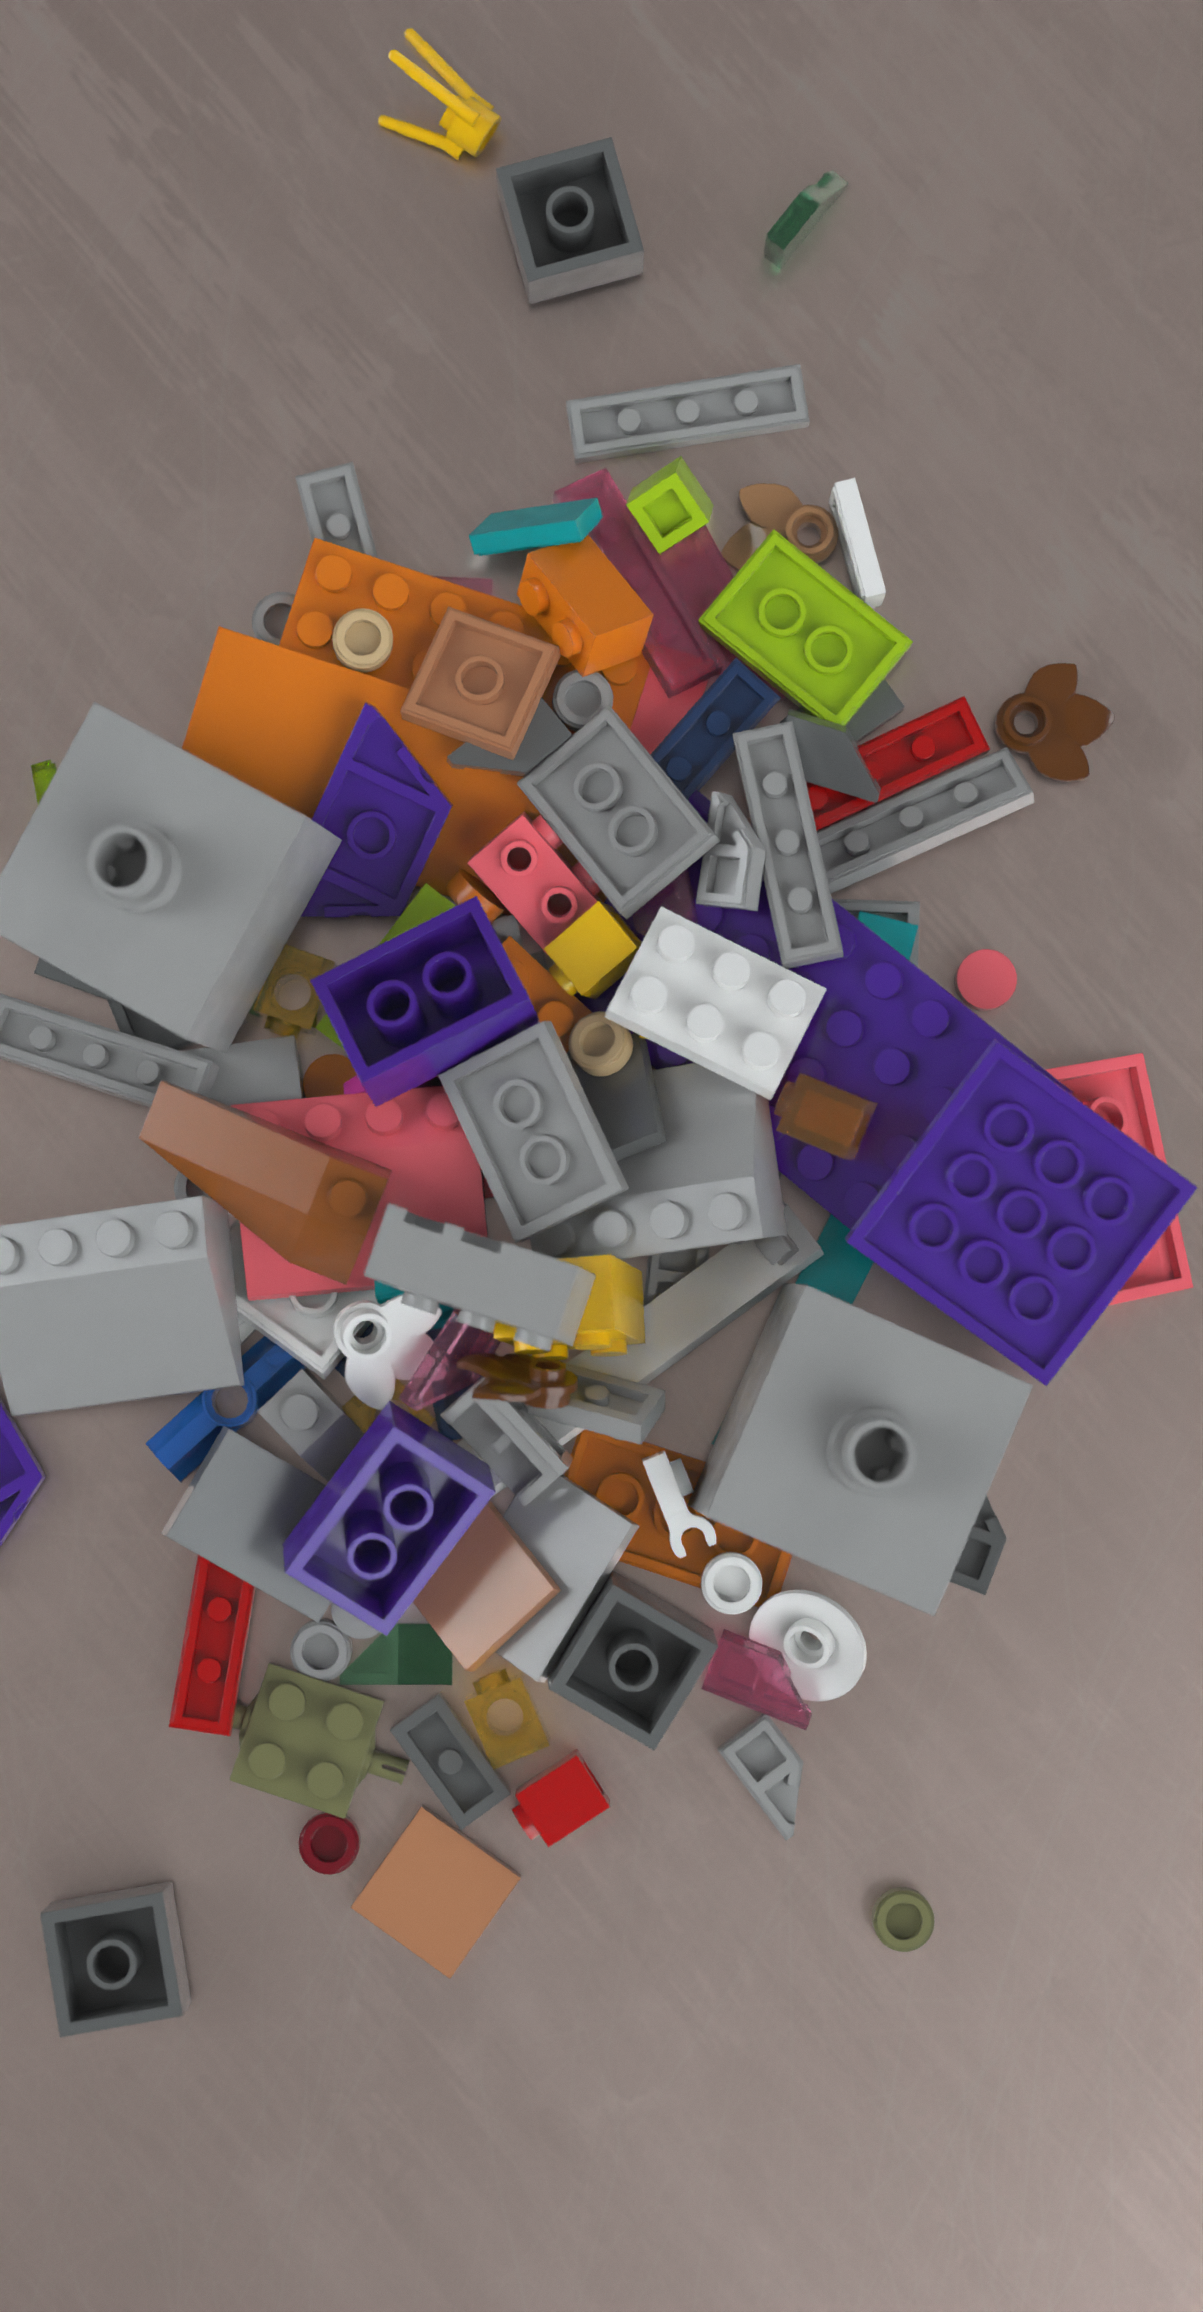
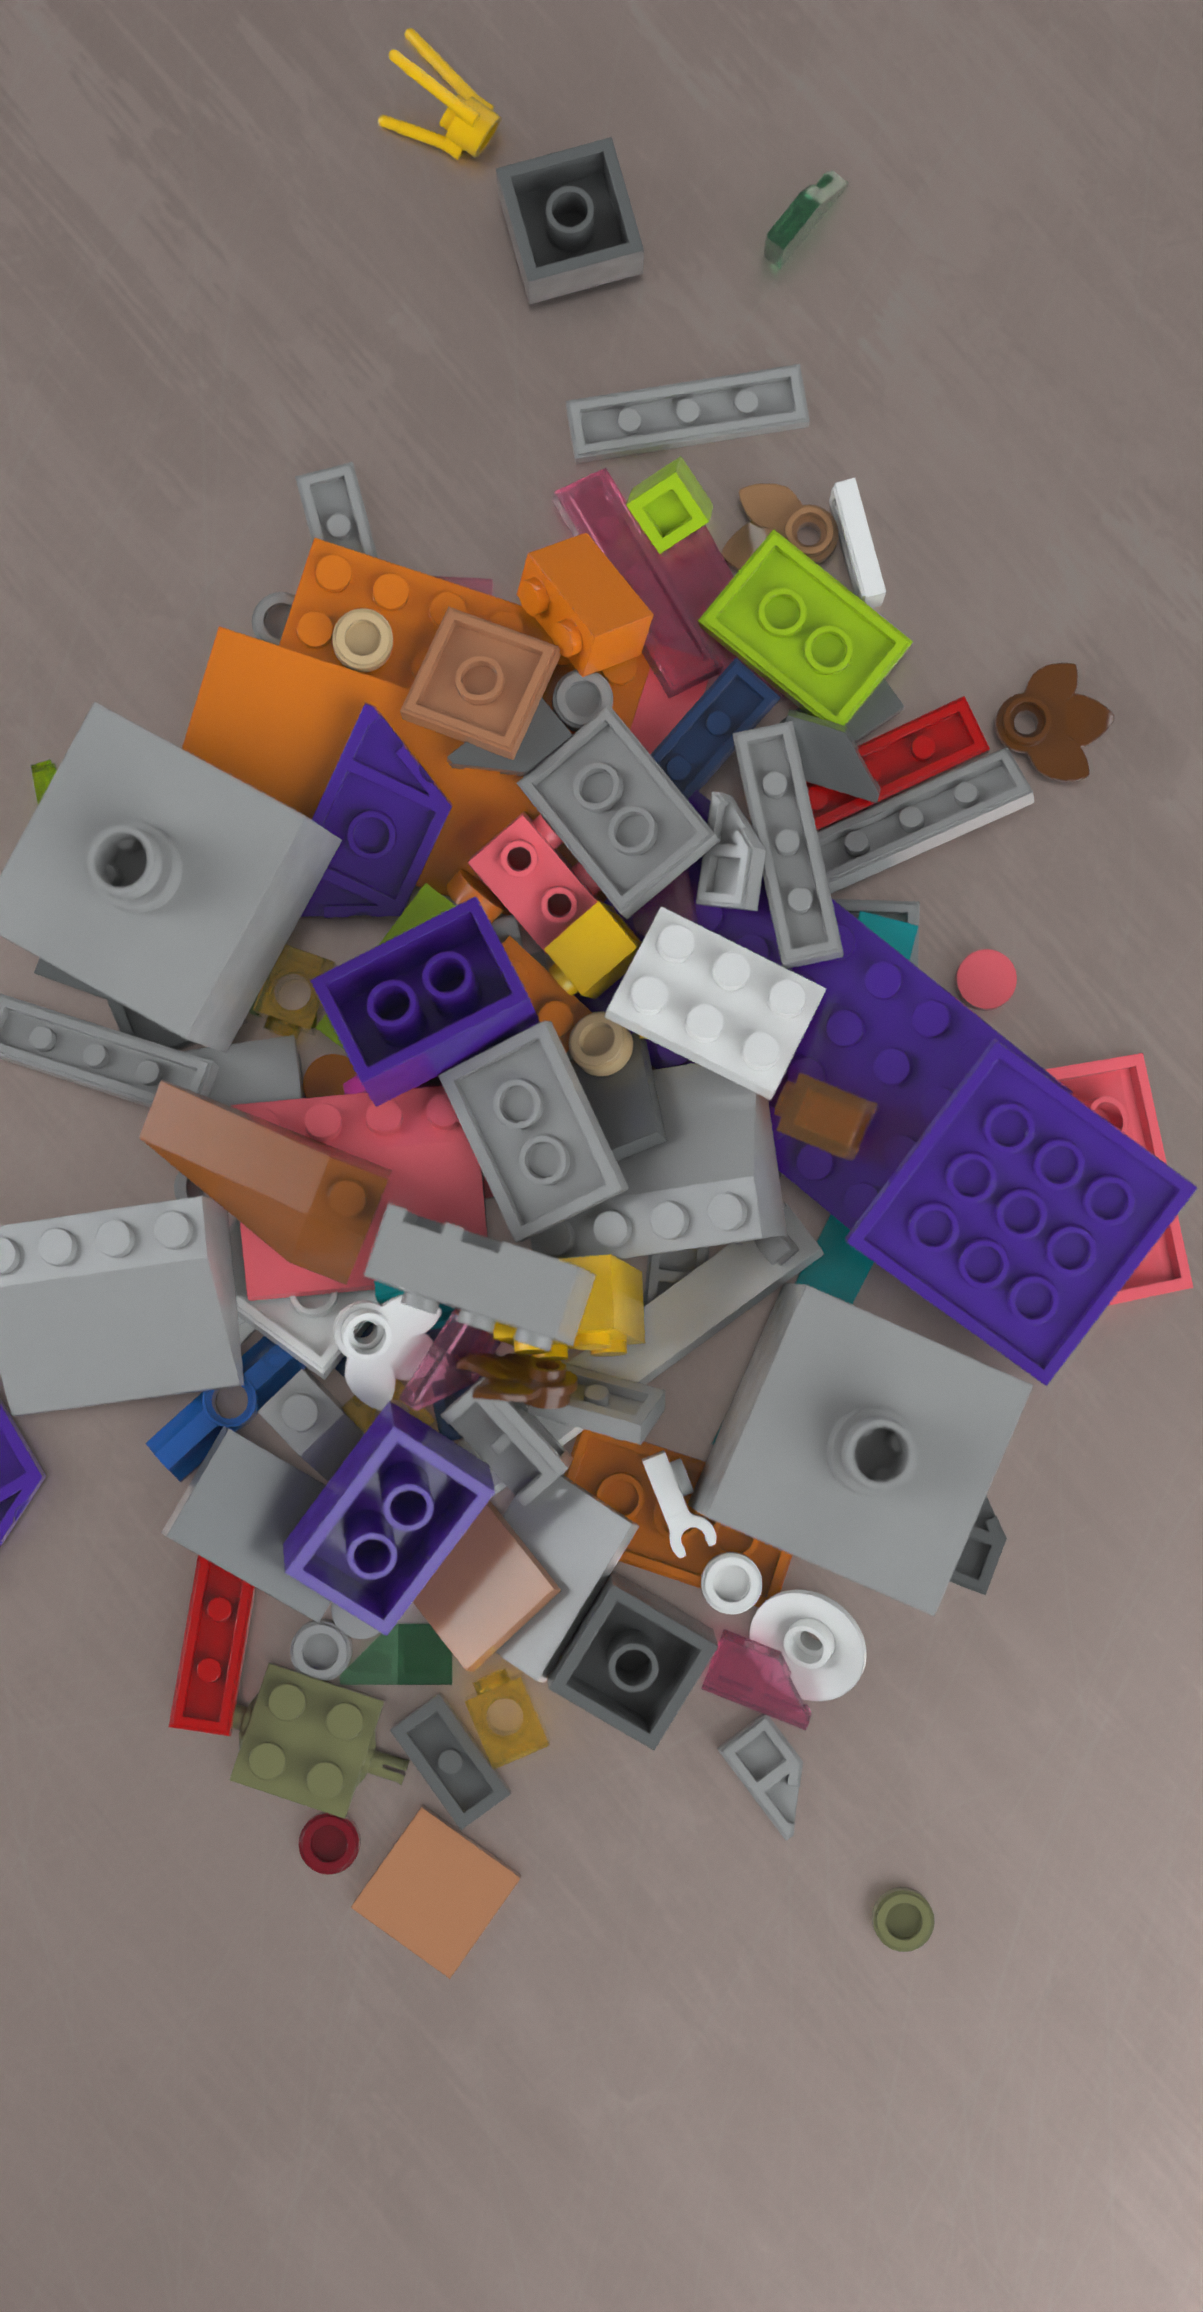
(115, 1959): dark grey brick -> none
(536, 527): teal tile -> none
(560, 1799): red brick -> none

